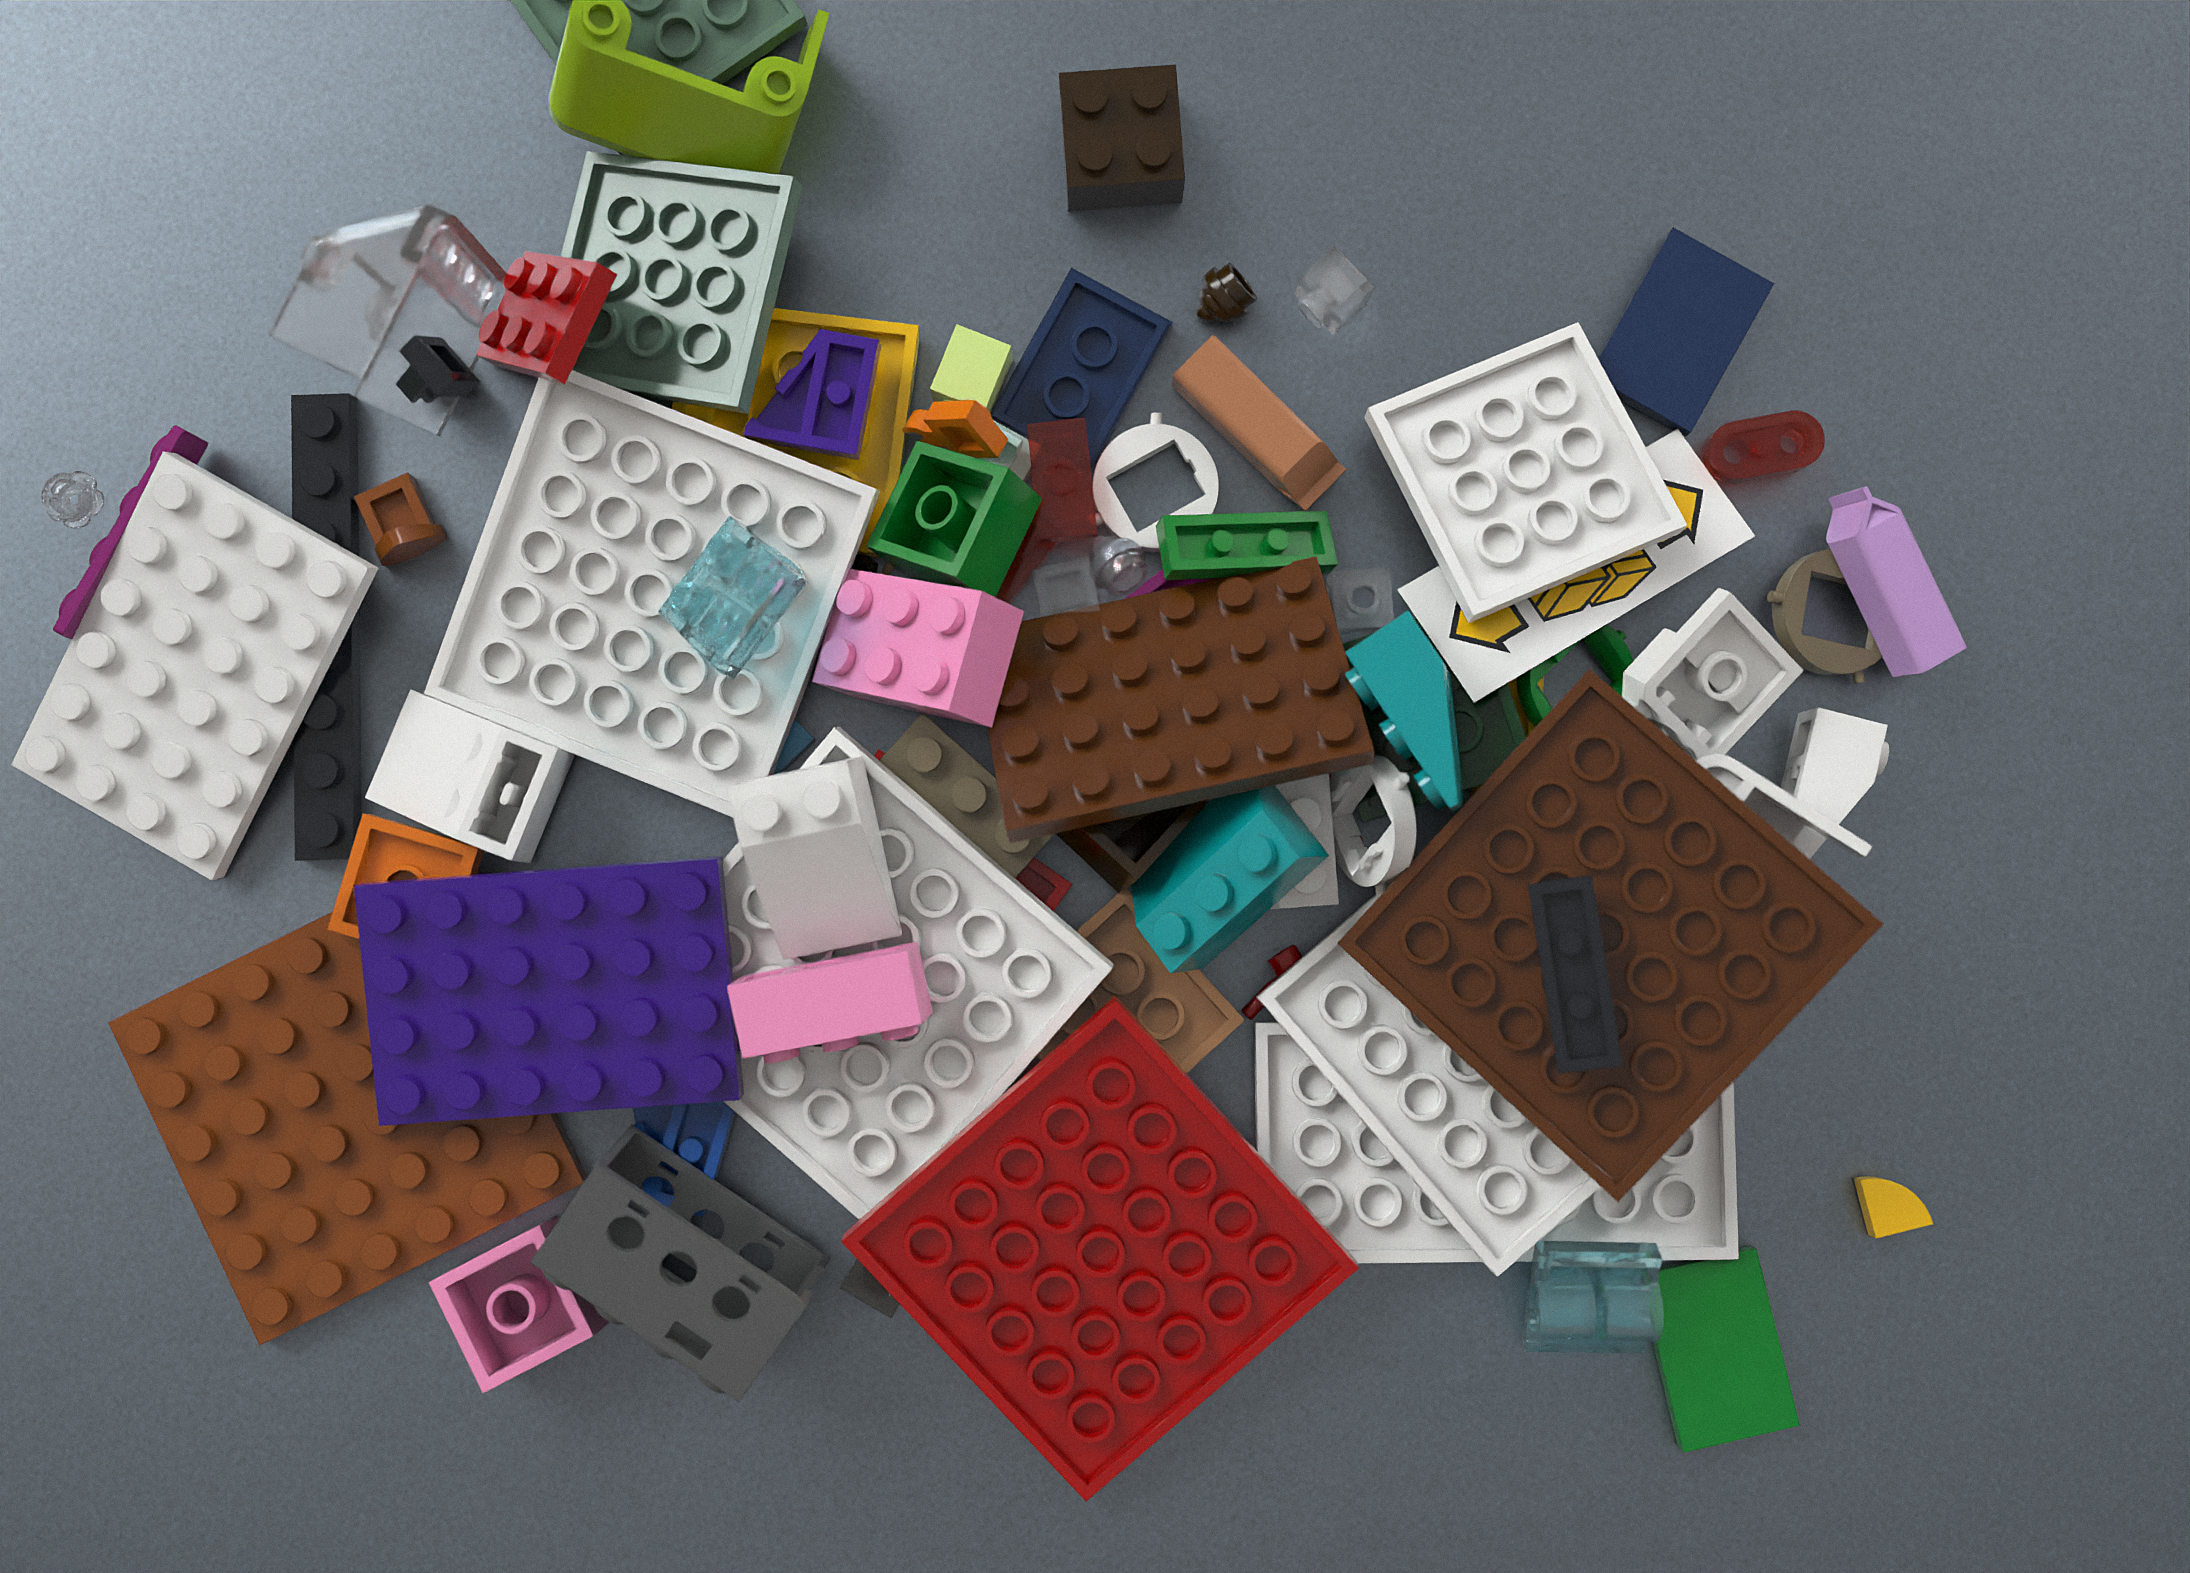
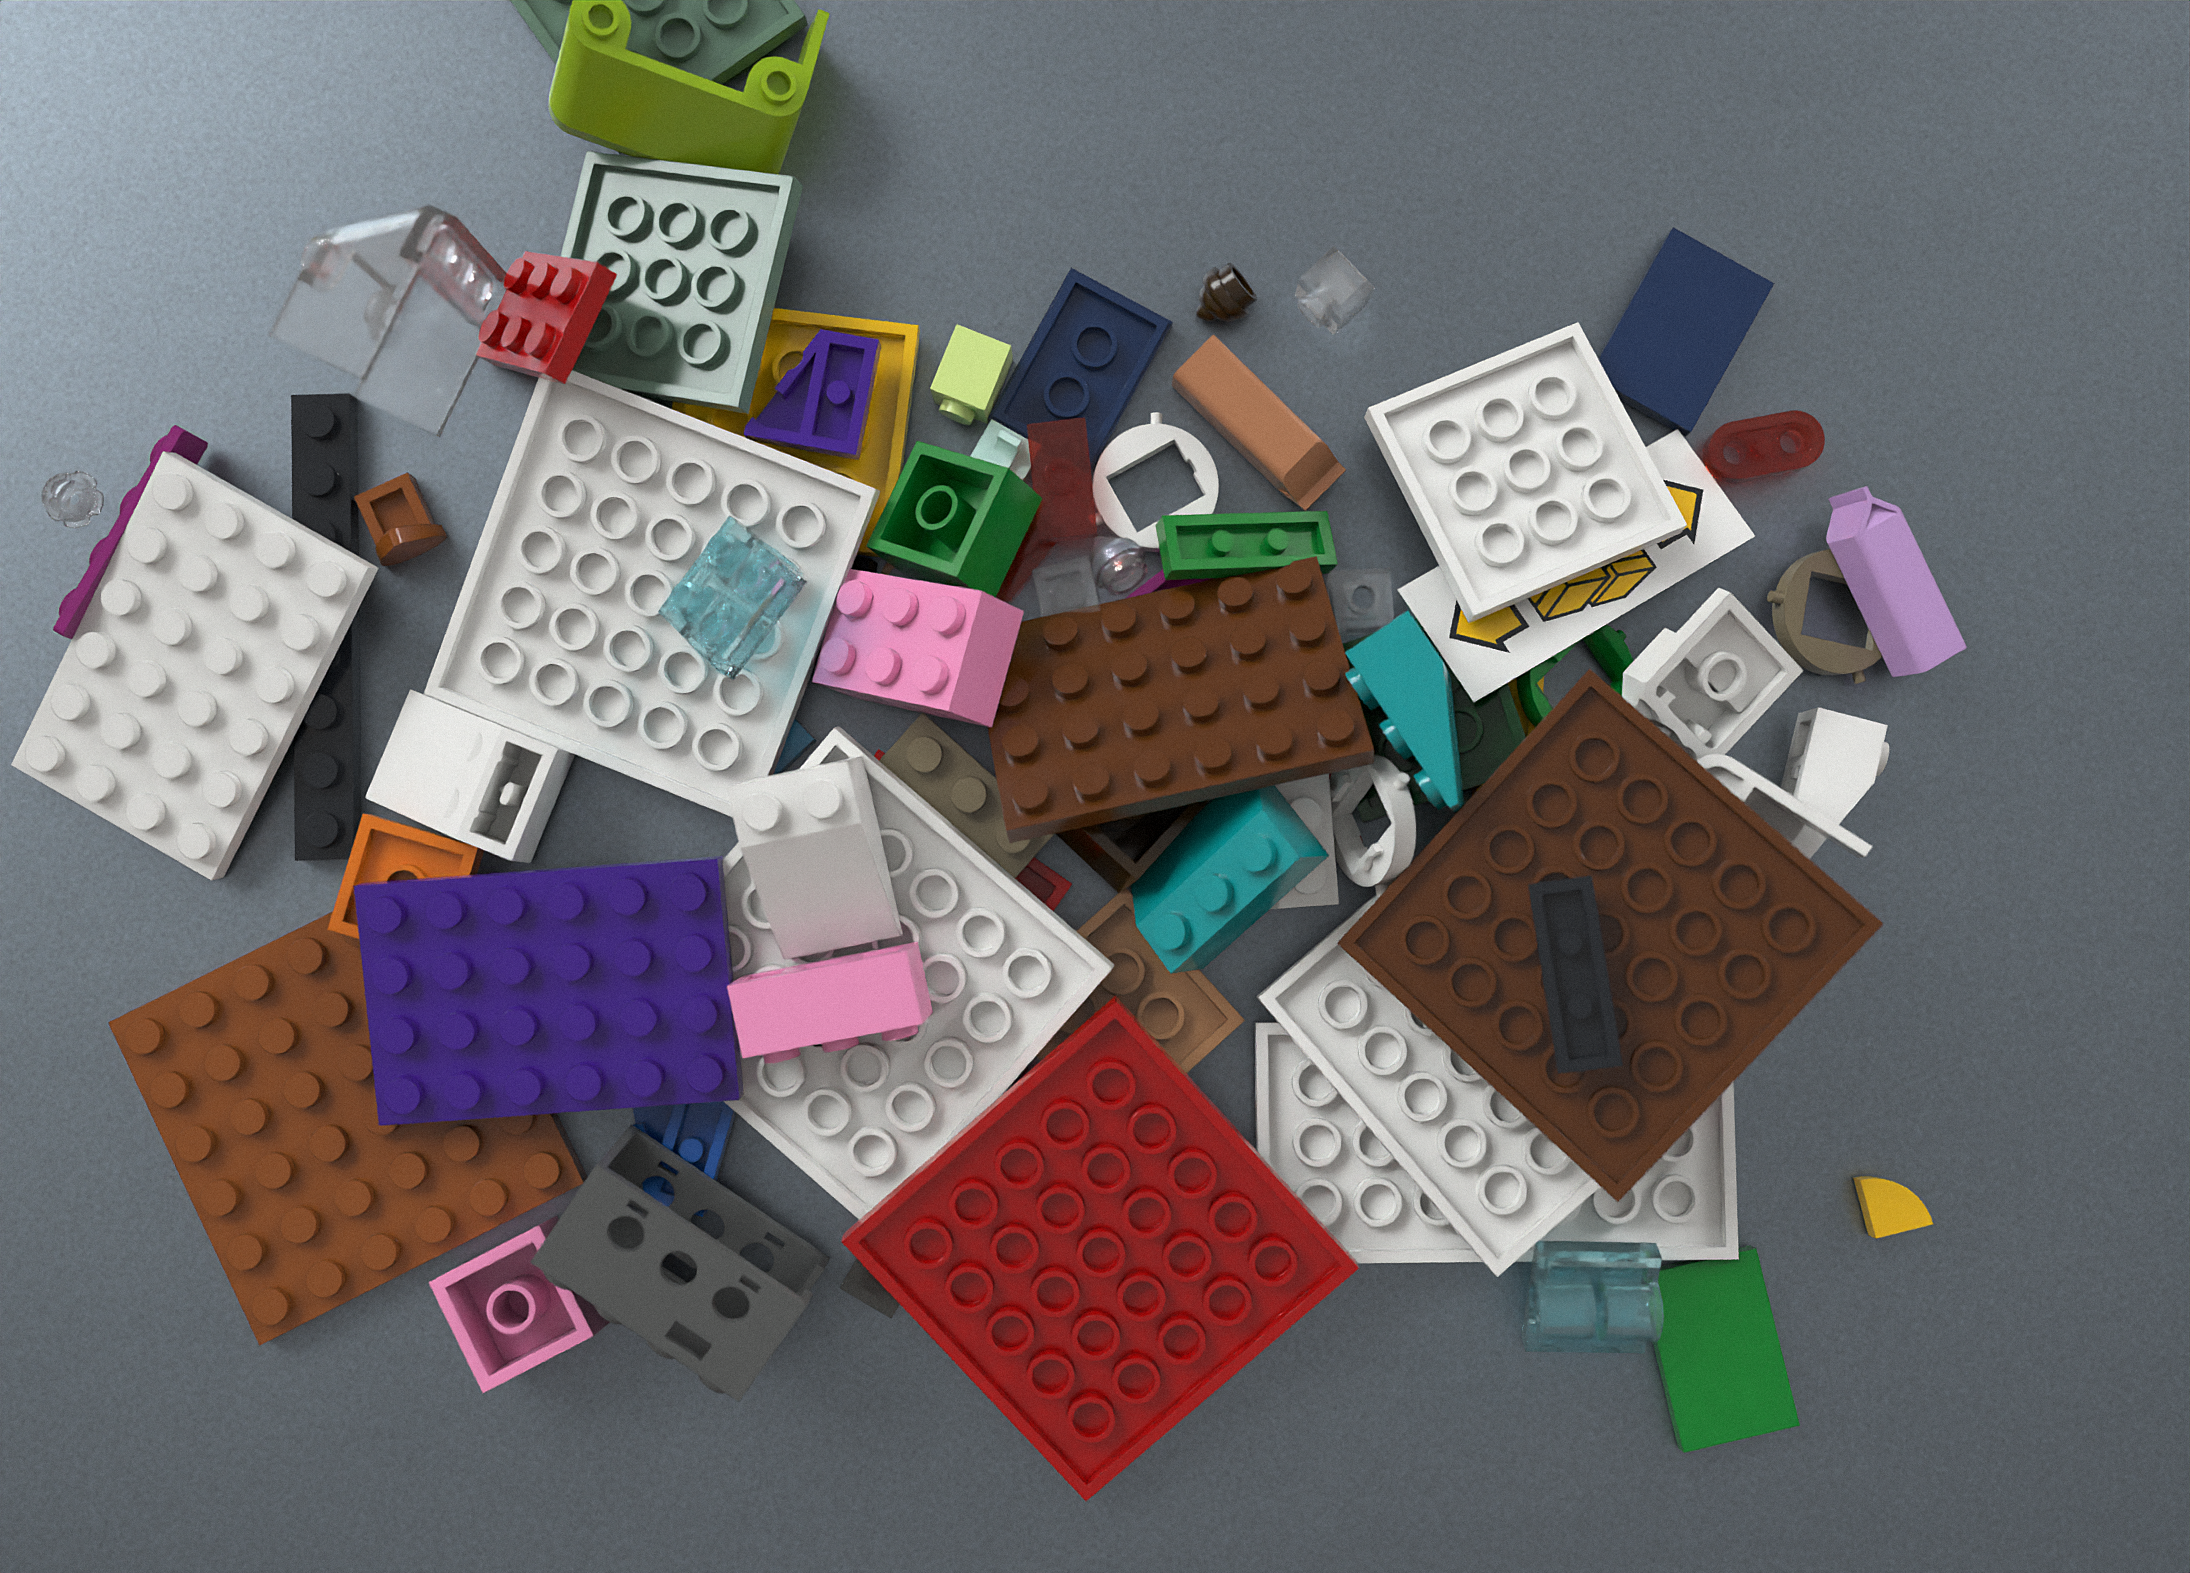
(434, 371): black tile -> none
(959, 427): orange plate -> none
(1121, 137): dark brown brick -> none
(1279, 963): red hand -> none

